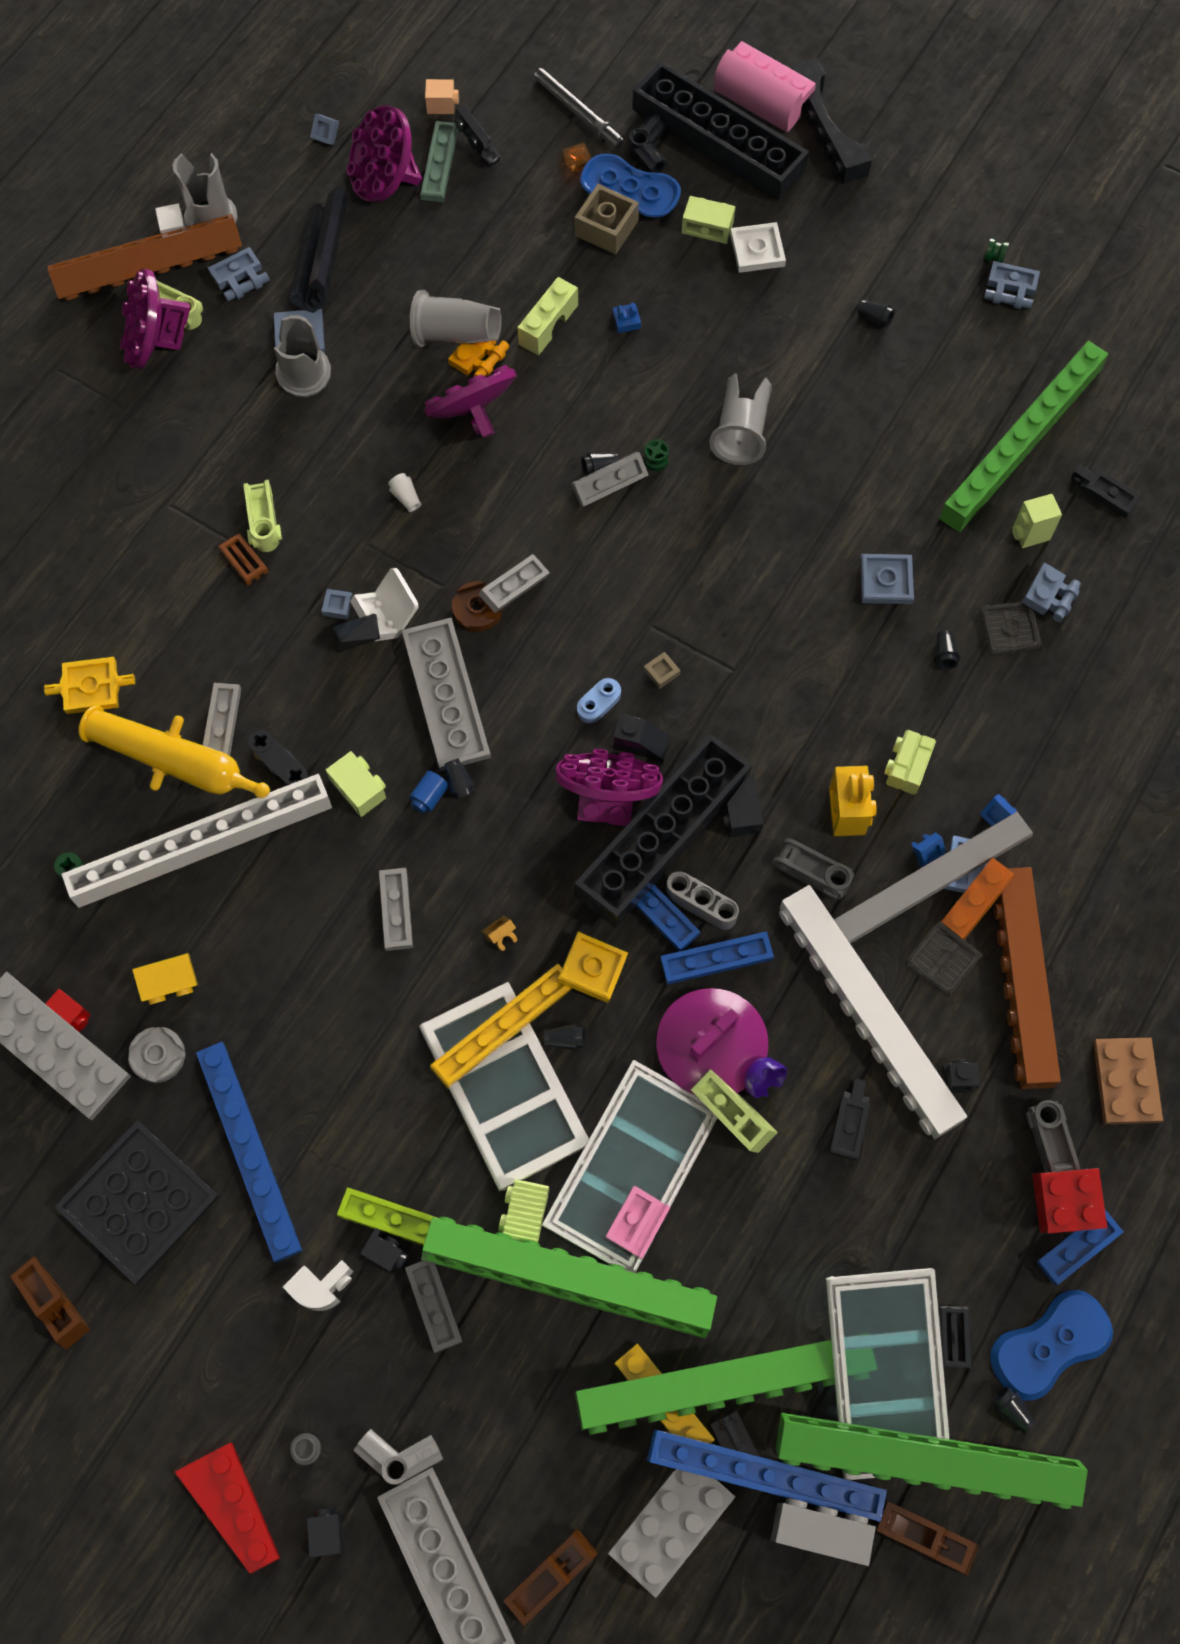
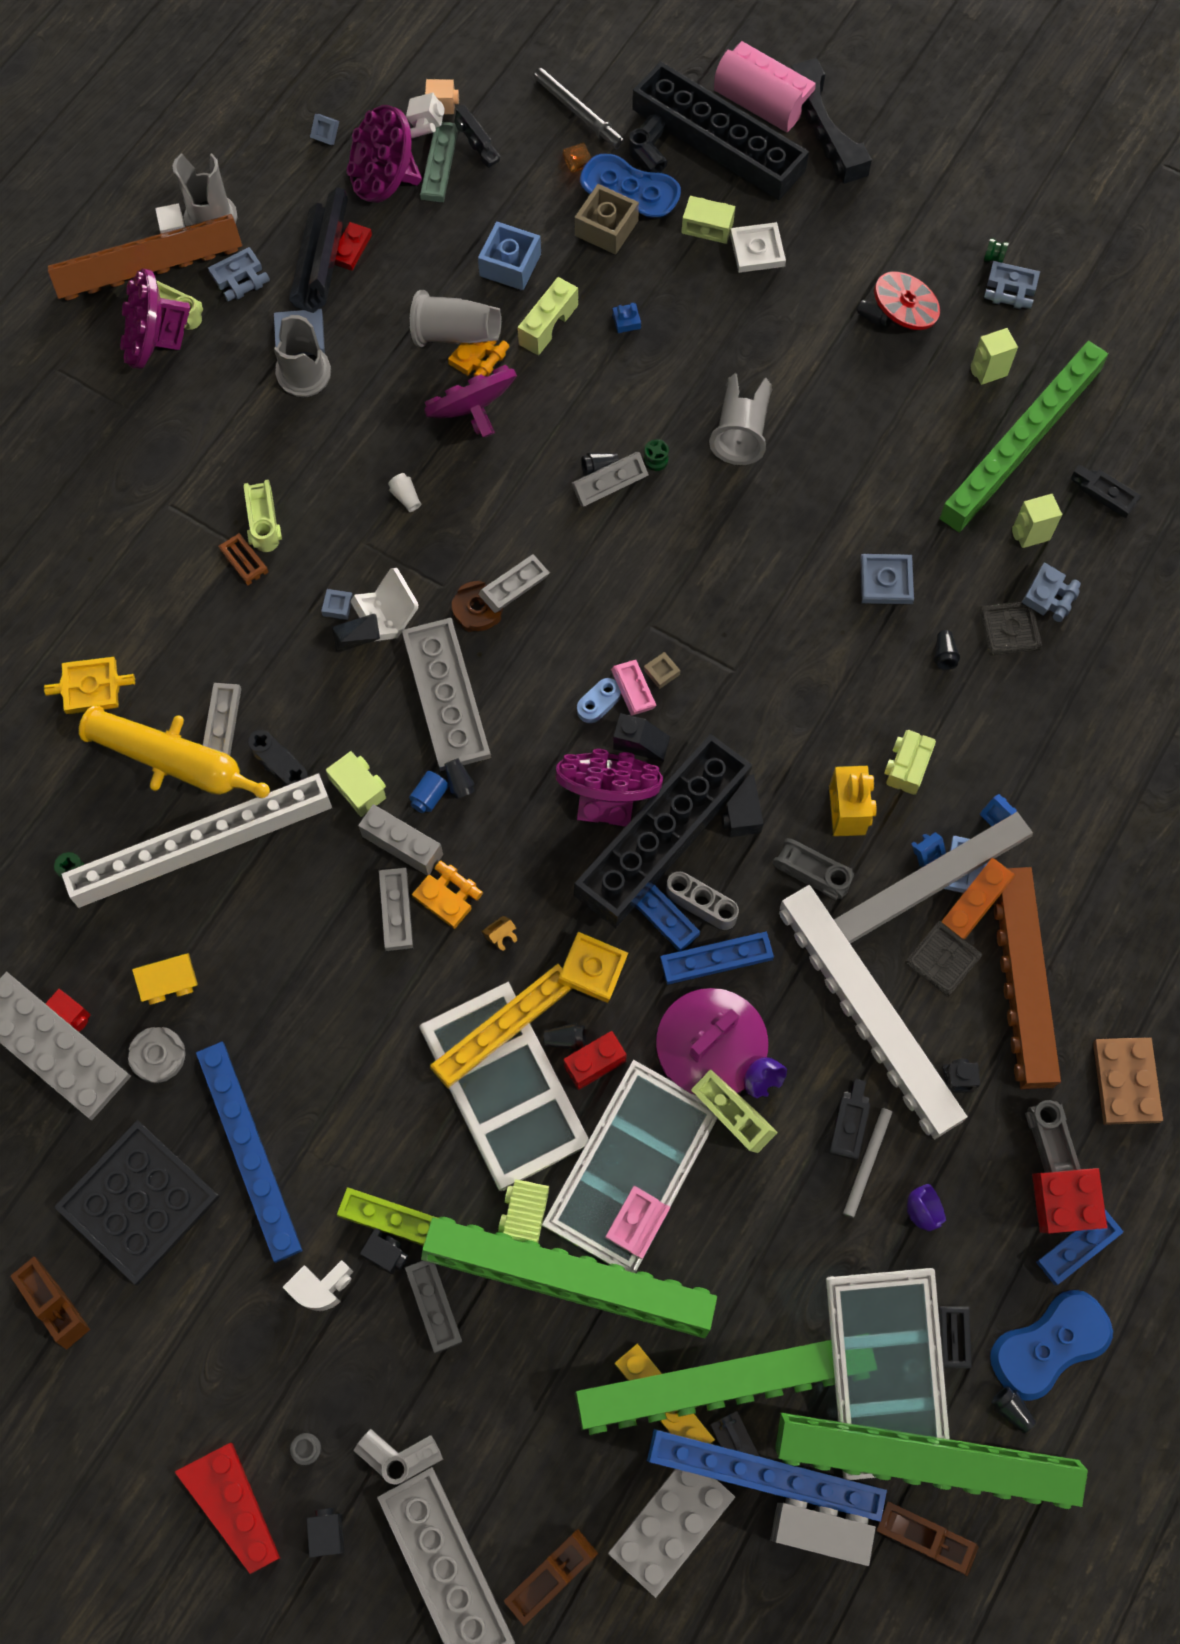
(352, 245): none -> red plate
(400, 840): none -> light grey brick
(424, 114): none -> white brick
(441, 900): none -> light orange plate
(509, 255): none -> medium blue brick
(595, 1060): none -> red brick
(633, 687): none -> bright pink plate
(867, 1163): none -> light grey bar
(906, 300): none -> piece
(925, 1208): none -> dark purple hair
(994, 356): none -> yellowish green brick

